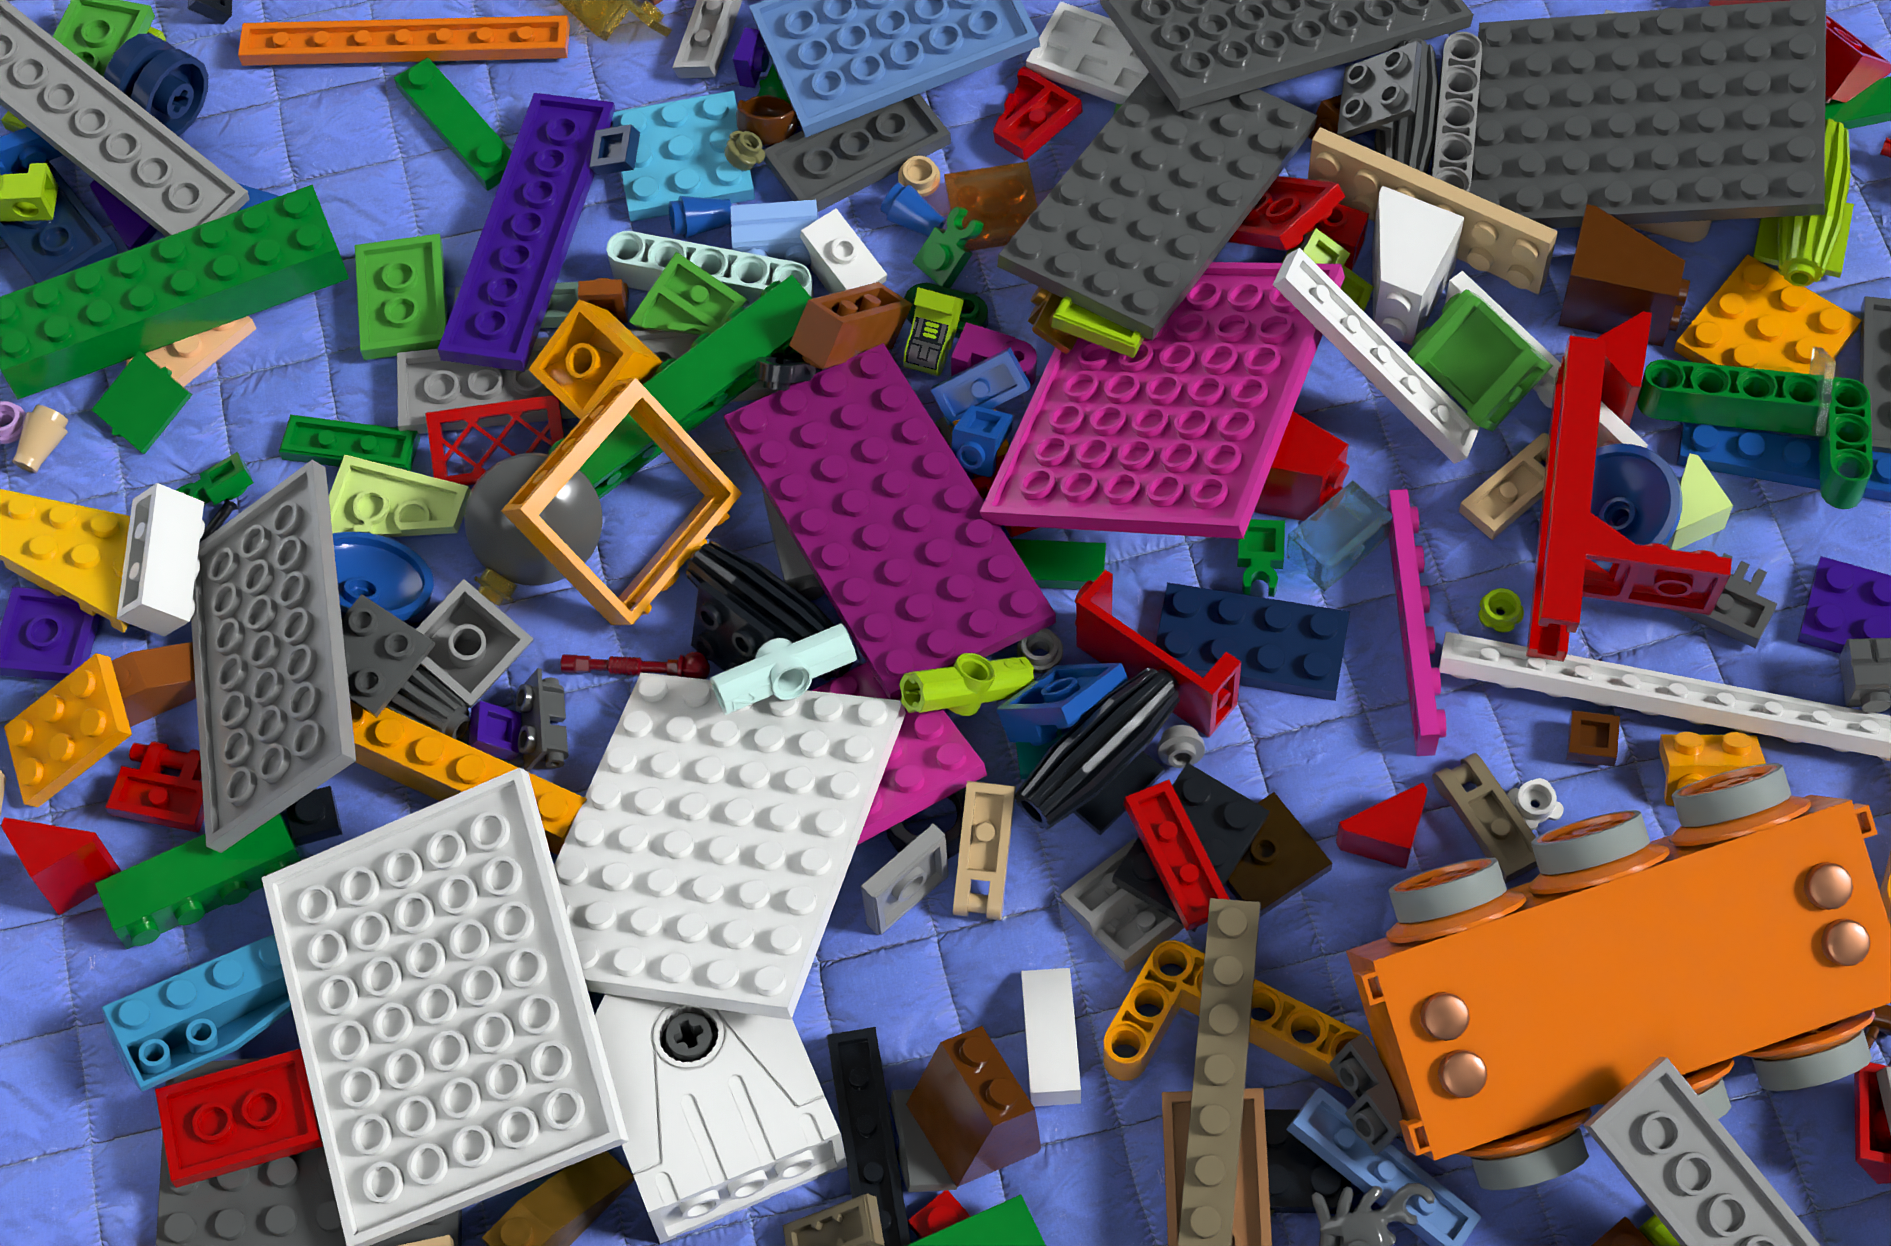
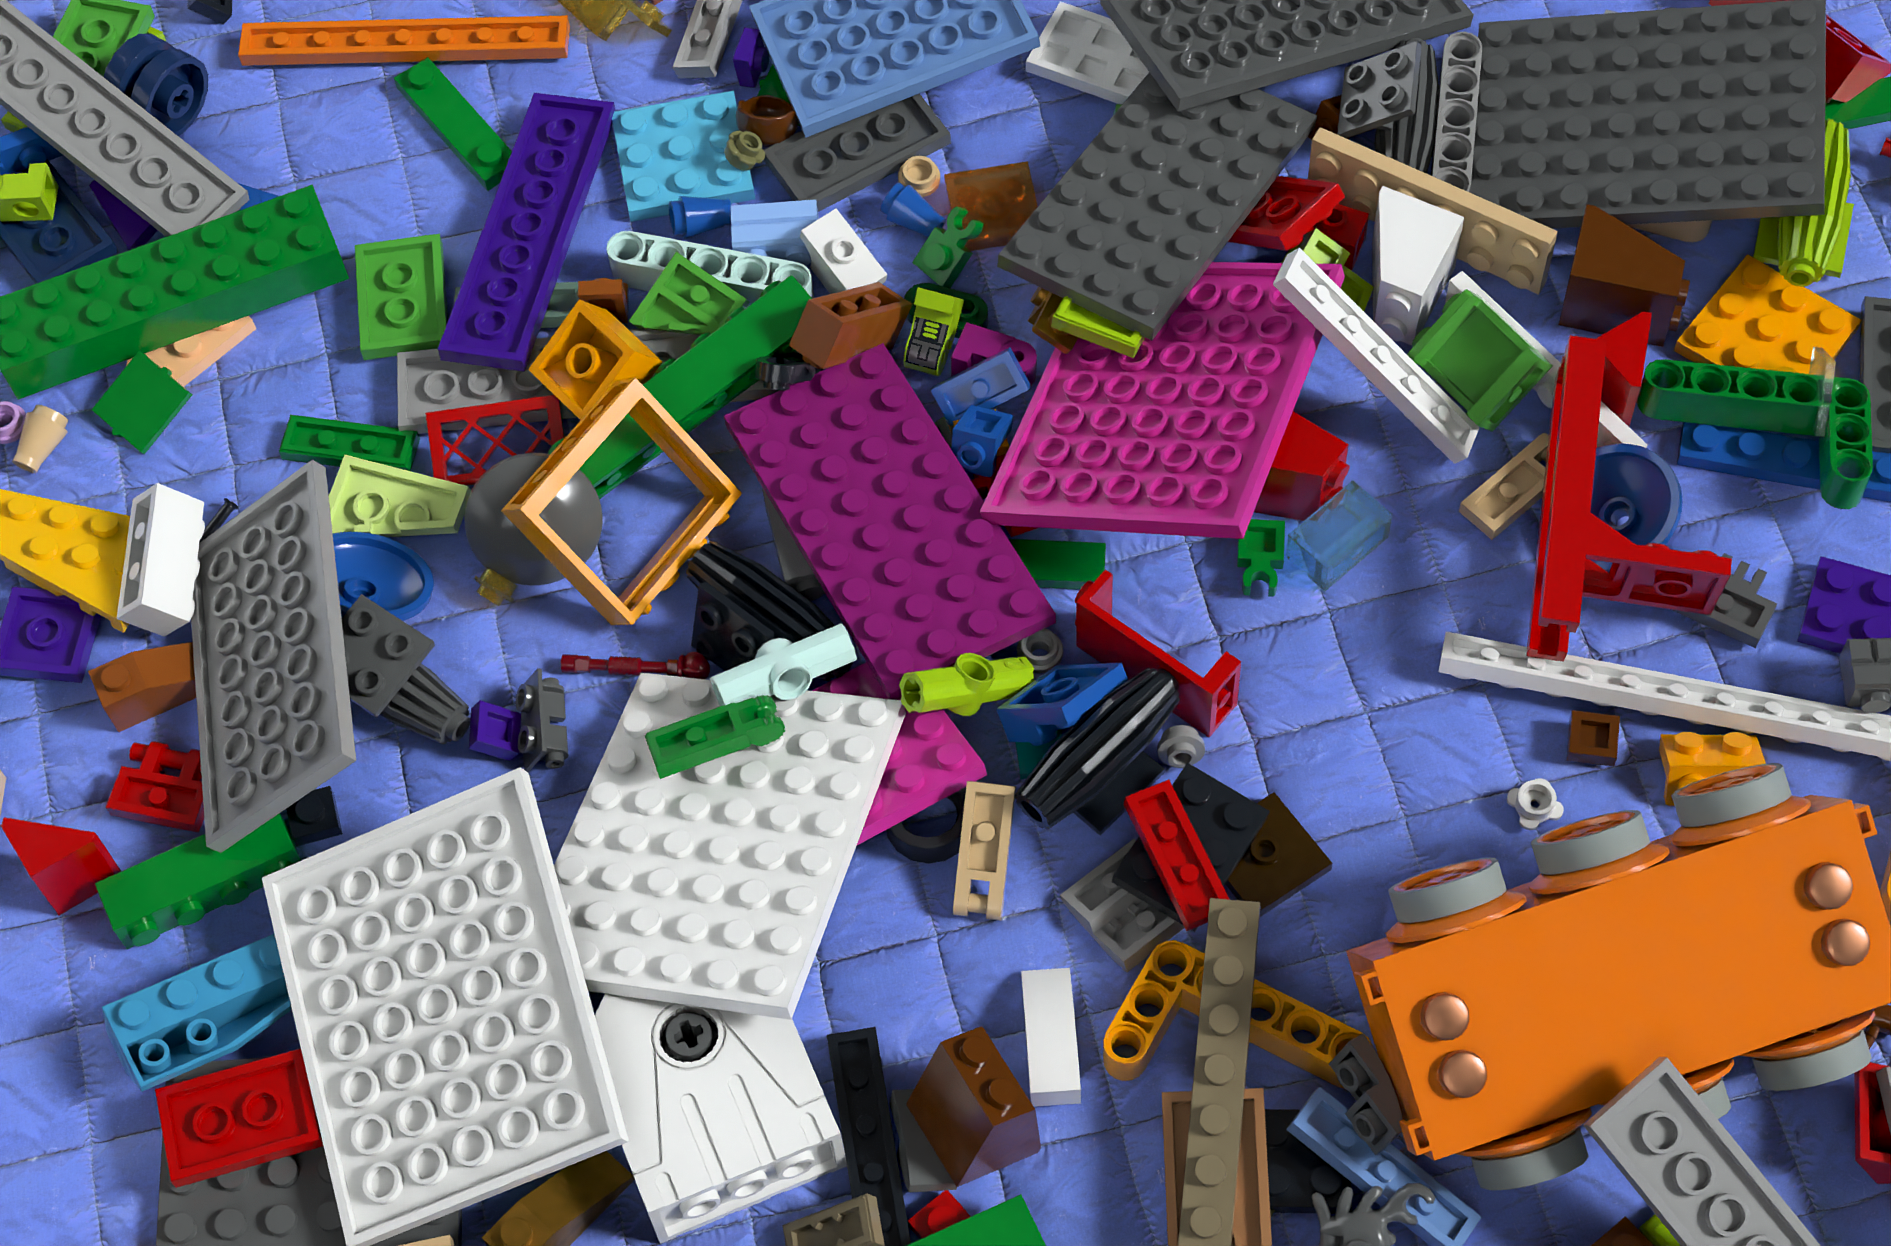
(67, 730): light orange plate -> none
(221, 481): green plate -> none
(447, 767): light orange brick -> none
(471, 643): light grey slope -> none
(614, 149): dark blue plate -> none
(714, 734): none -> green hinge
(905, 880): light grey tile -> none
(1034, 114): red wing -> none
(1277, 641): dark blue plate -> none
(1386, 829): red slope -> none
(1416, 637): dark pink plate -> none
(1488, 815): dark tan plate -> none
(1503, 600): lime plate -> none
(1703, 507): yellowish green slope -> none

